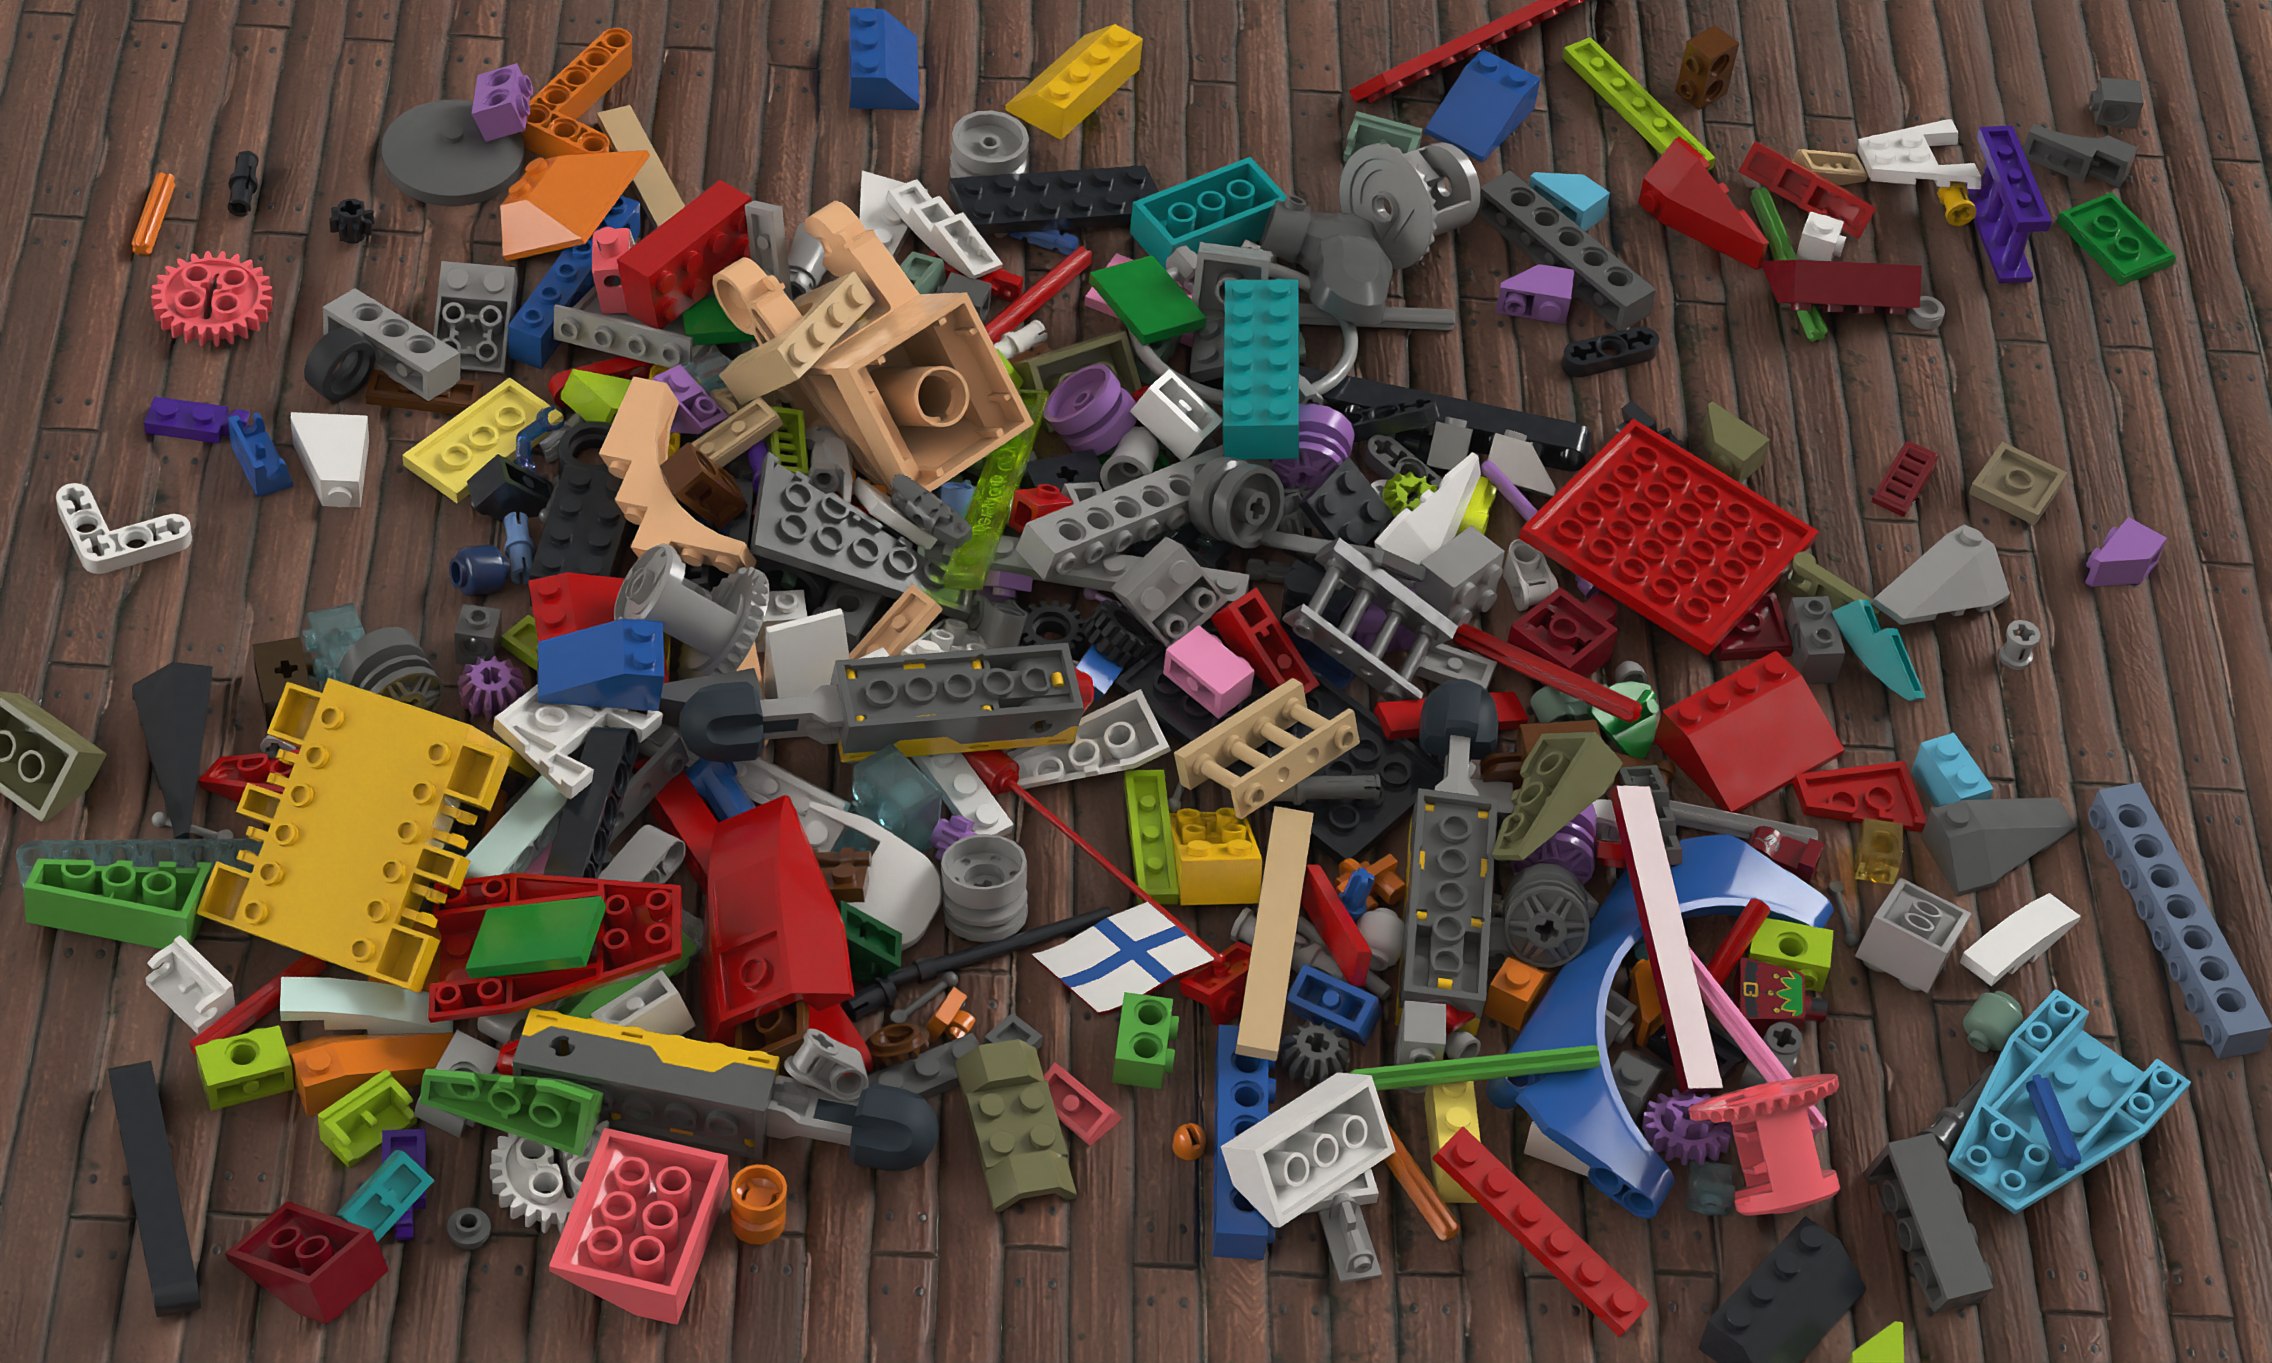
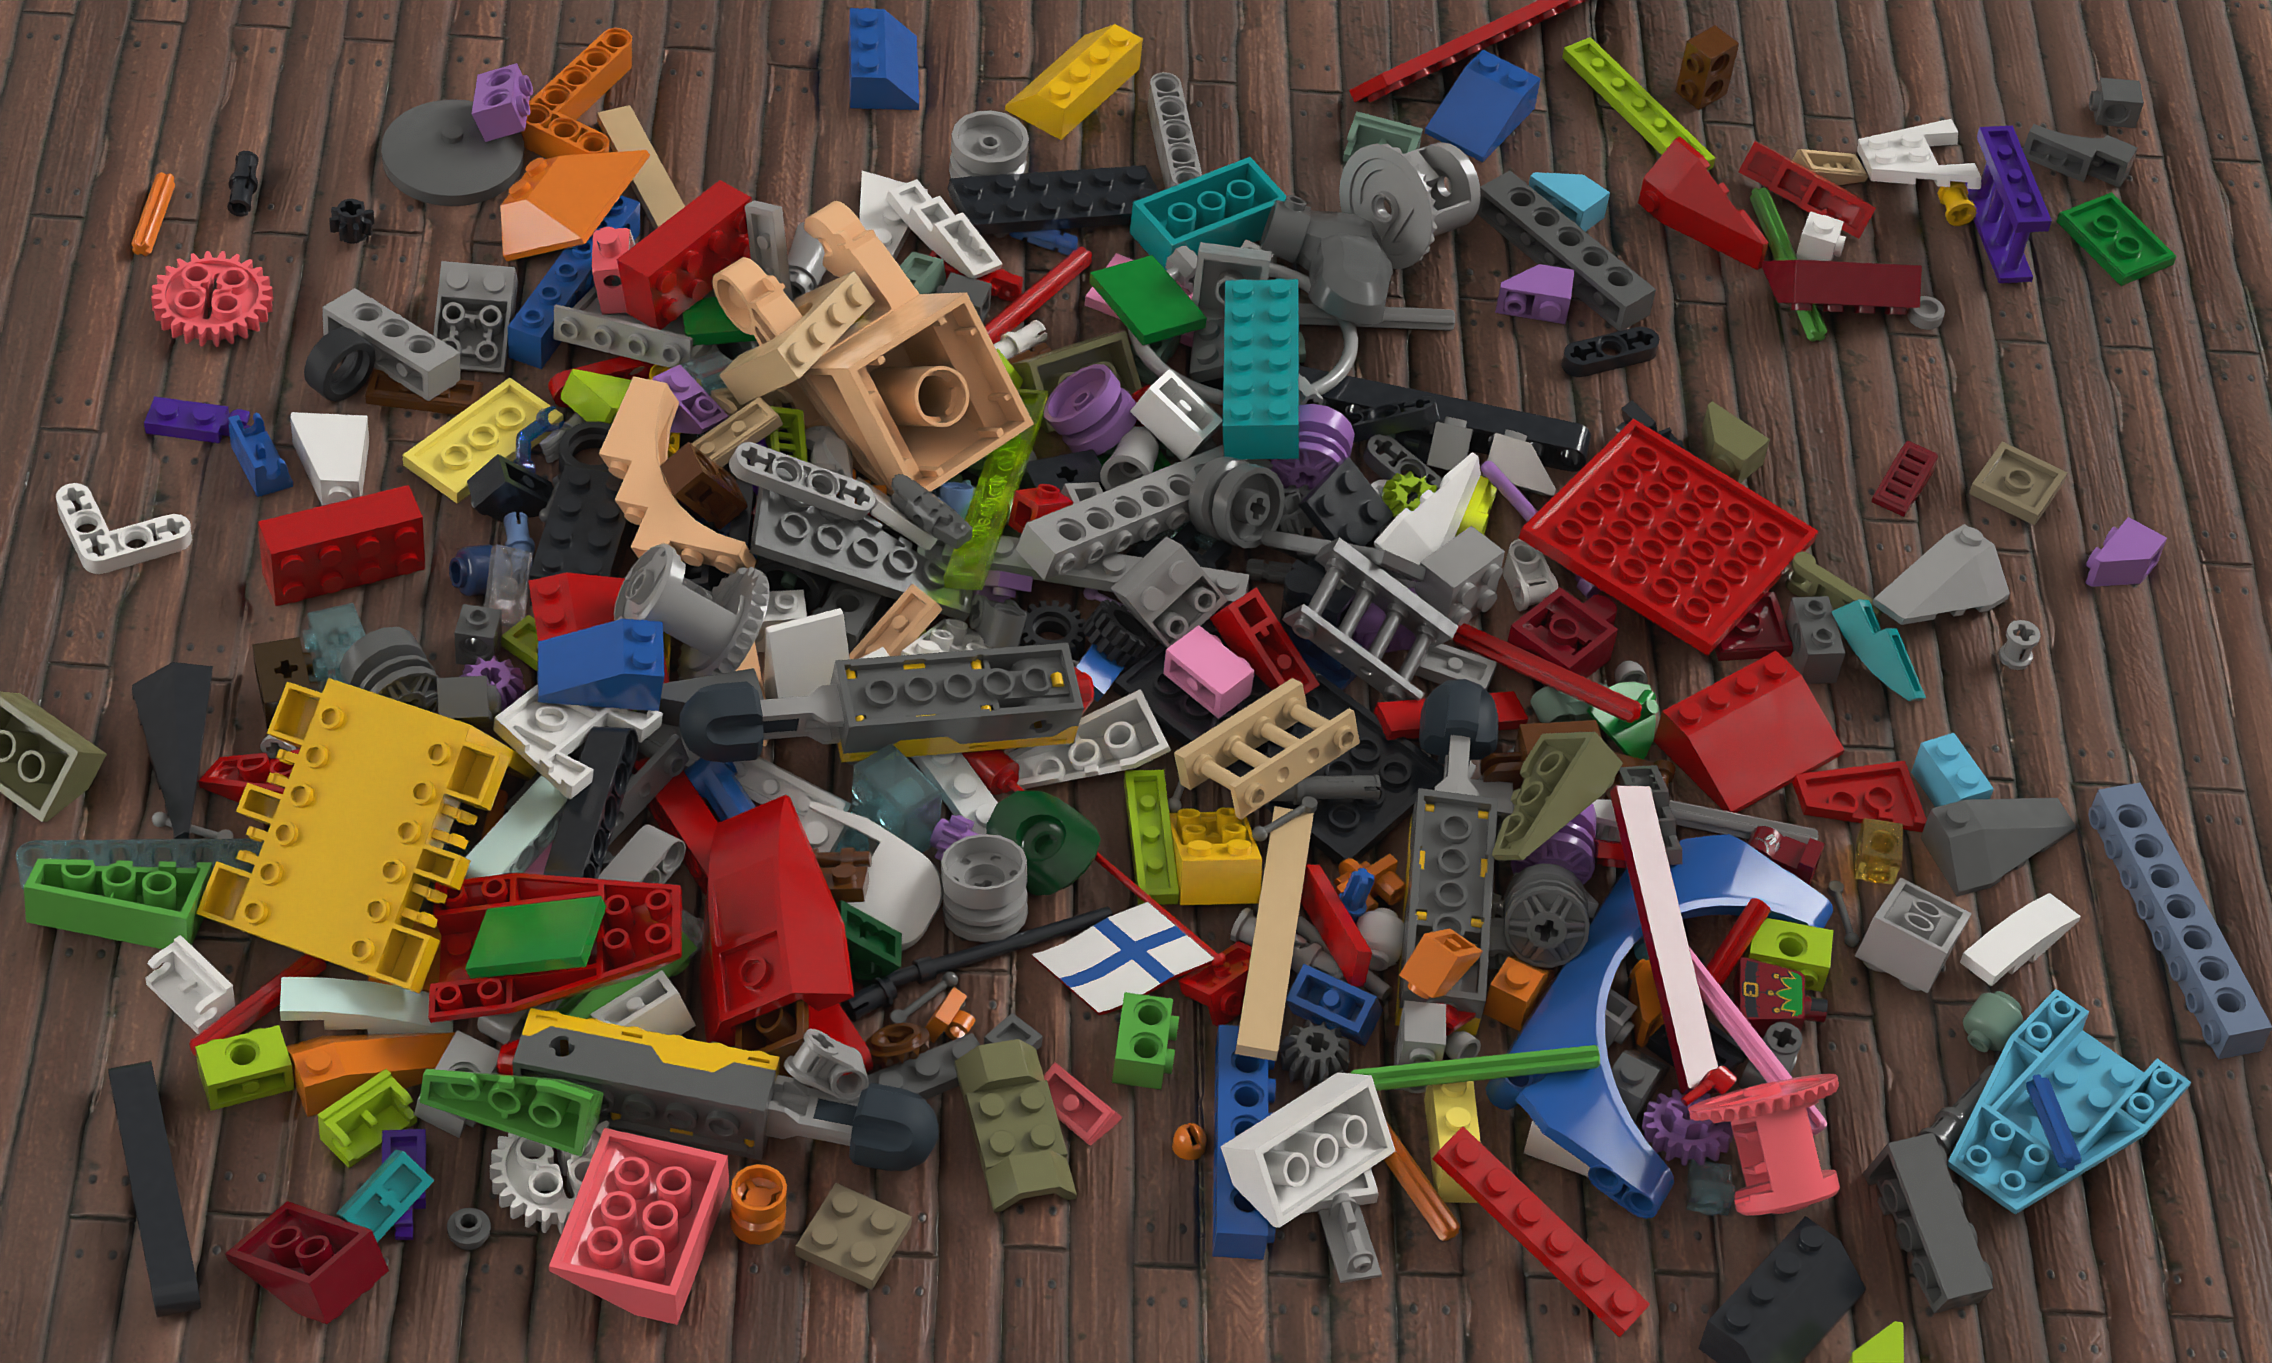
(342, 545): none -> red brick
(469, 700): none -> dark grey brick
(508, 583): none -> clear plate
(803, 476): none -> light grey beam
(853, 1236): none -> dark tan plate
(1052, 835): none -> dark green hat
(1172, 130): none -> light grey beam
(1308, 805): none -> dark grey hinge
(1439, 963): none -> orange slope
(1720, 1079): none -> red hand

